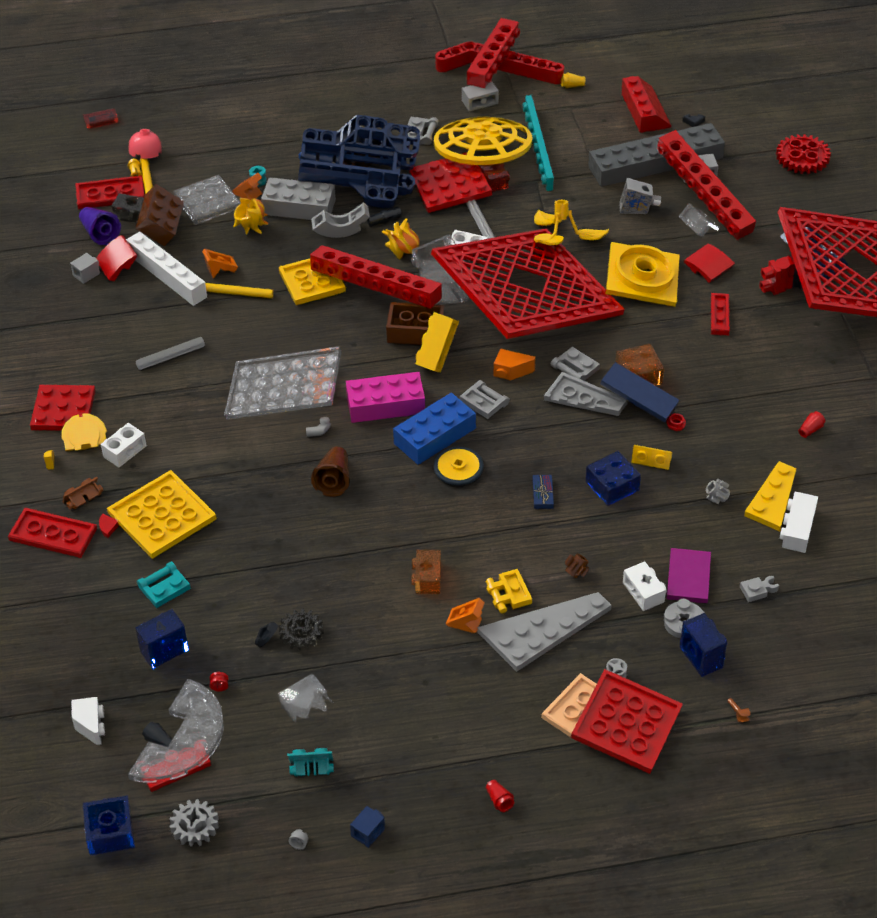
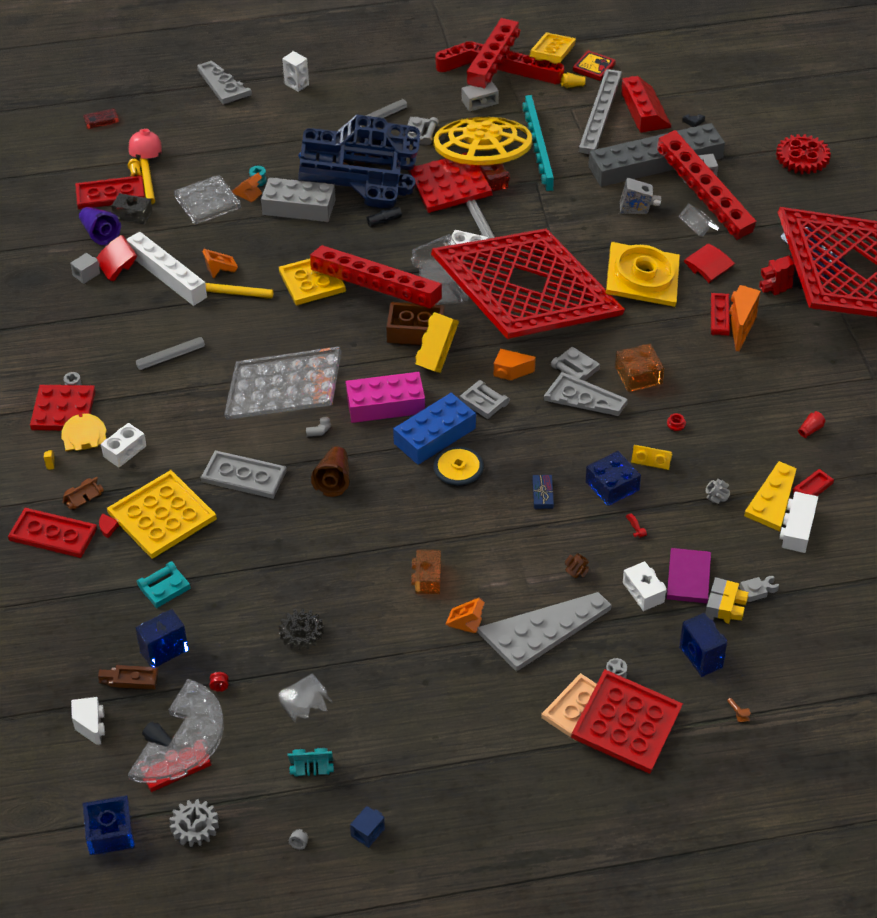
(72, 376): none -> light grey bush
(129, 677): none -> reddish brown hinge
(159, 215): reddish brown brick -> none
(222, 84): none -> light grey wing
(243, 474): none -> light grey tile
(250, 215): yellow hair -> none
(265, 634): black tile -> none
(295, 71): none -> white brick
(340, 225): light grey arch -> none
(390, 109): none -> light grey axle
(401, 239): yellow hair -> none
(501, 797): red cone -> none
(515, 590): yellow plate -> none
(552, 48): none -> yellow plate
(561, 213): yellow plant -> none
(593, 65): none -> tile
(600, 111): none -> light grey plate
(634, 522): none -> red piece
(640, 392): dark blue brick -> none
(676, 611): light grey plate -> none
(723, 600): none -> yellow hips
(743, 313): none -> orange slope
(814, 483): none -> red tile

